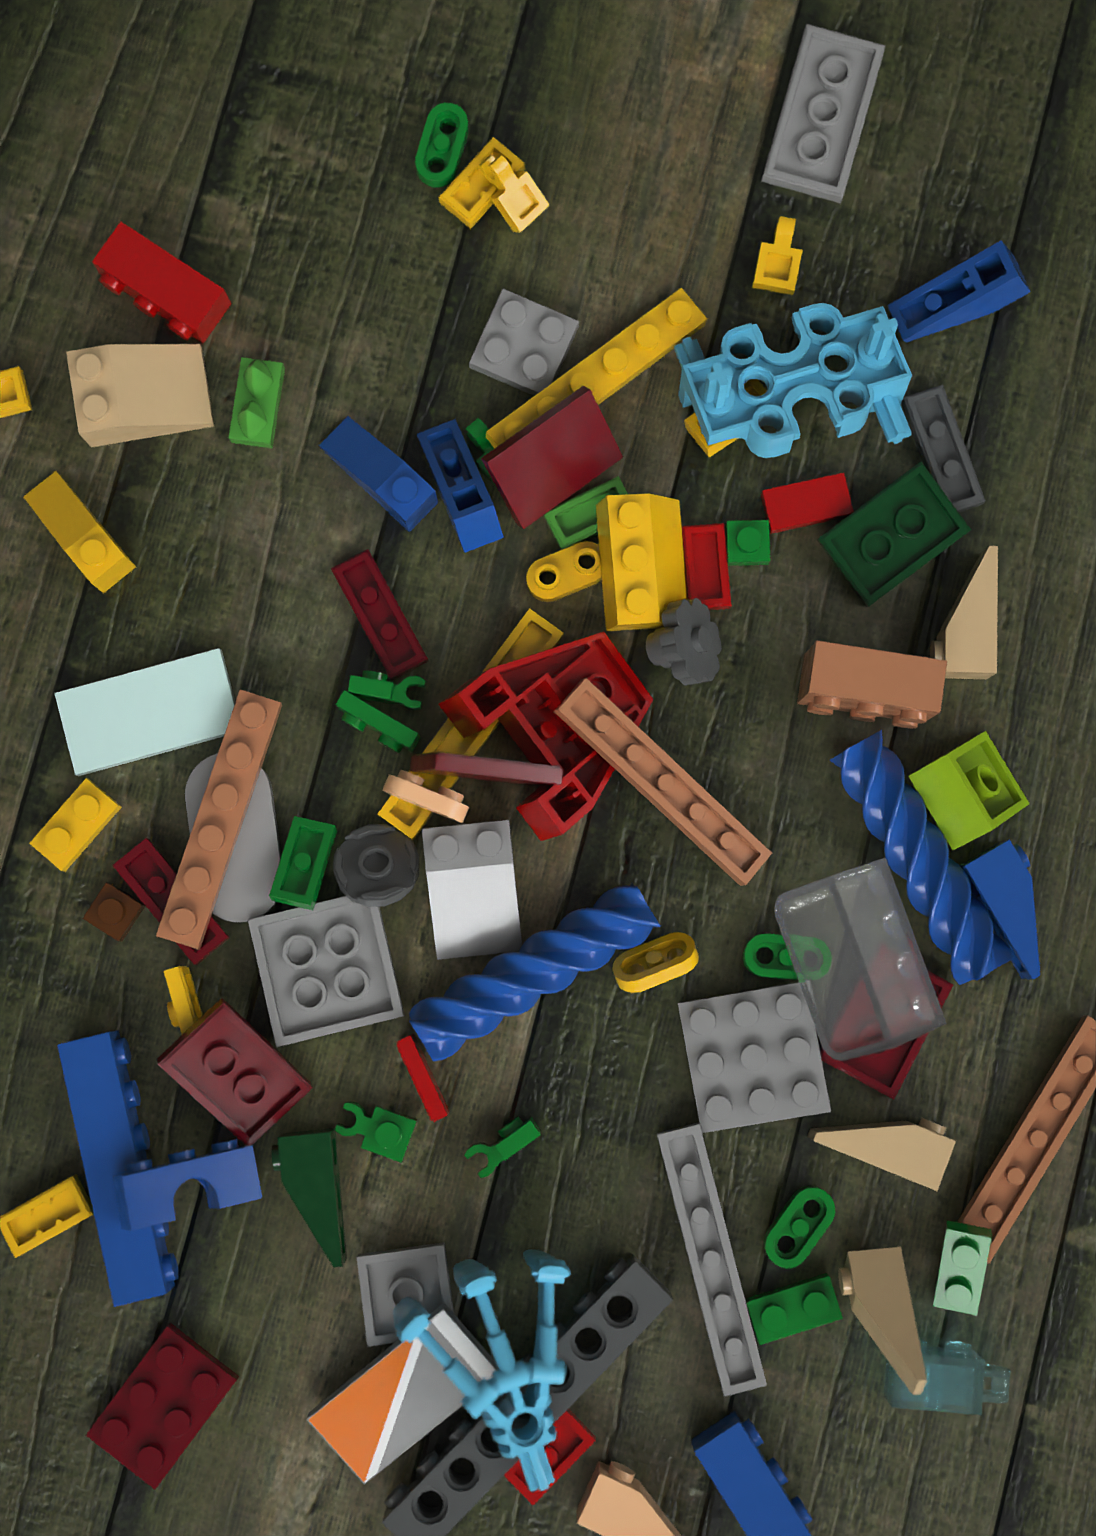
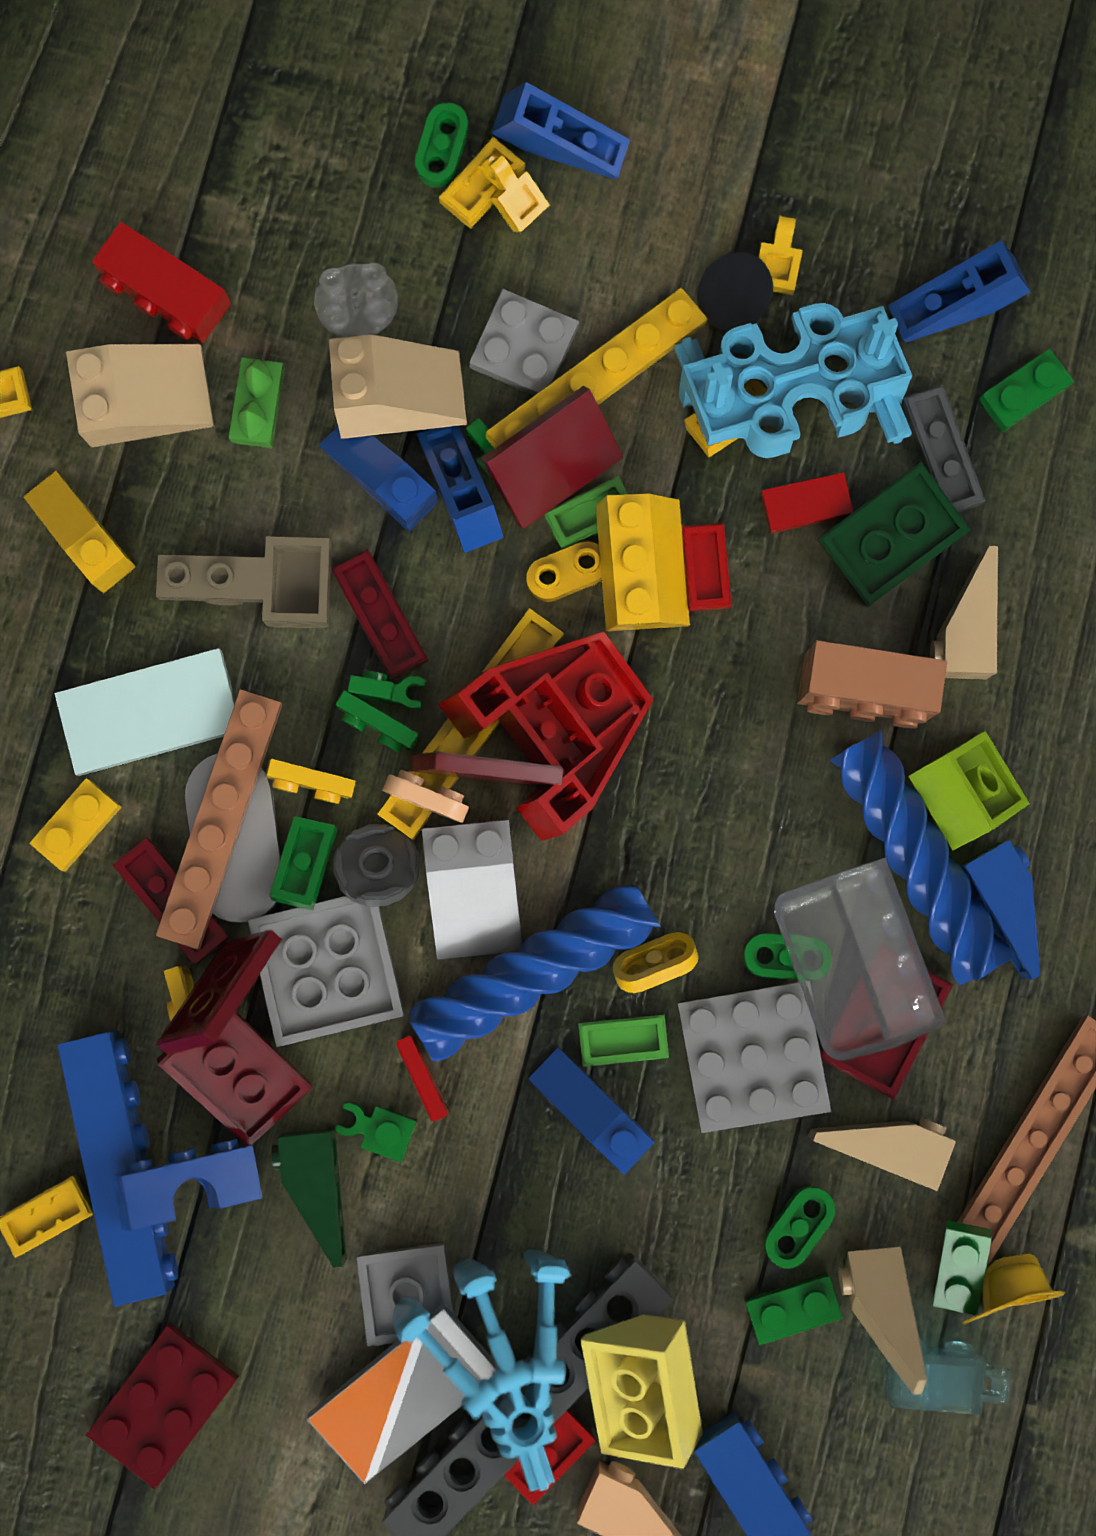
(114, 912): reddish brown plate -> none
(218, 992): none -> dark red tile
(288, 580): none -> dark tan plate
(327, 786): none -> yellow plate
(375, 297): none -> clear plate
(394, 386): none -> tan slope
(513, 1138): green plate -> none
(558, 132): none -> blue slope
(591, 1110): none -> blue slope
(623, 1040): none -> bright green tile
(643, 1390): none -> light yellow slope
(663, 782): nougat plate -> none
(686, 642): dark grey plant -> none
(711, 1259): light grey plate -> none
(735, 291): none -> black sticker
(747, 542): green plate -> none
(823, 113): light grey tile -> none
(1013, 1283): none -> yellow piece
(1026, 390): none -> green plate

